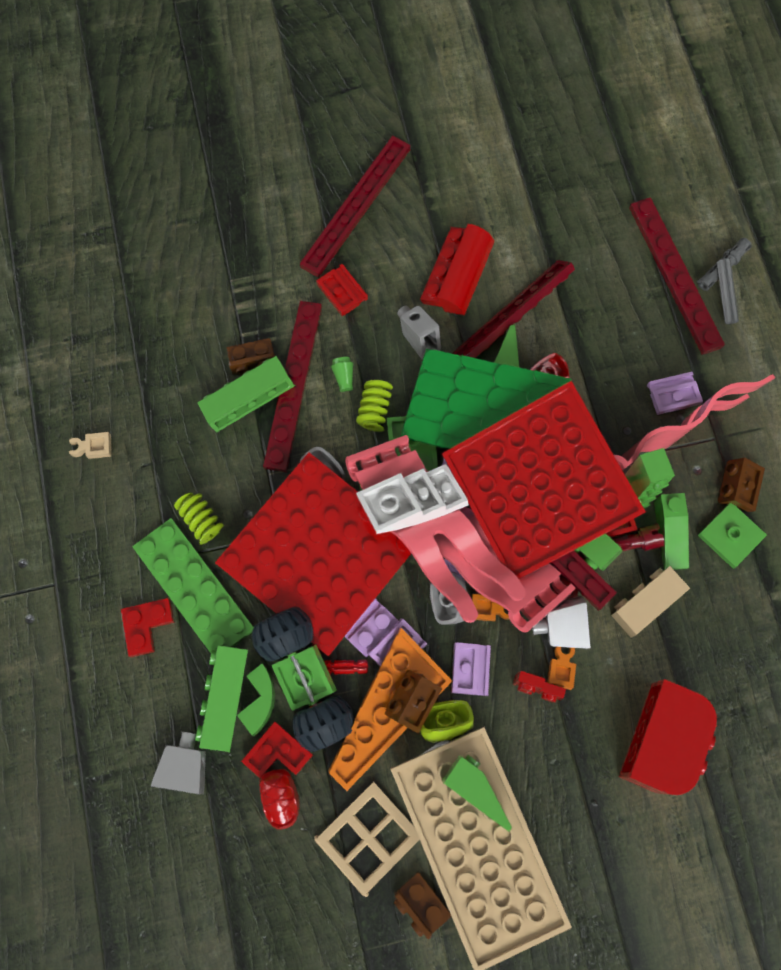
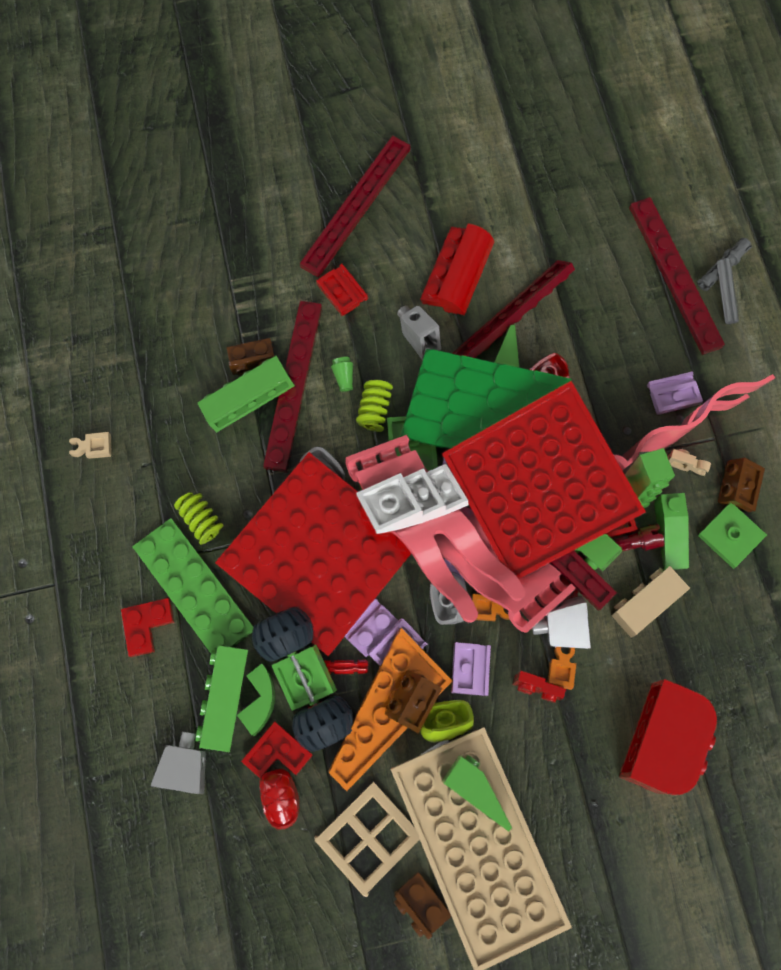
(684, 461): none -> tan plate

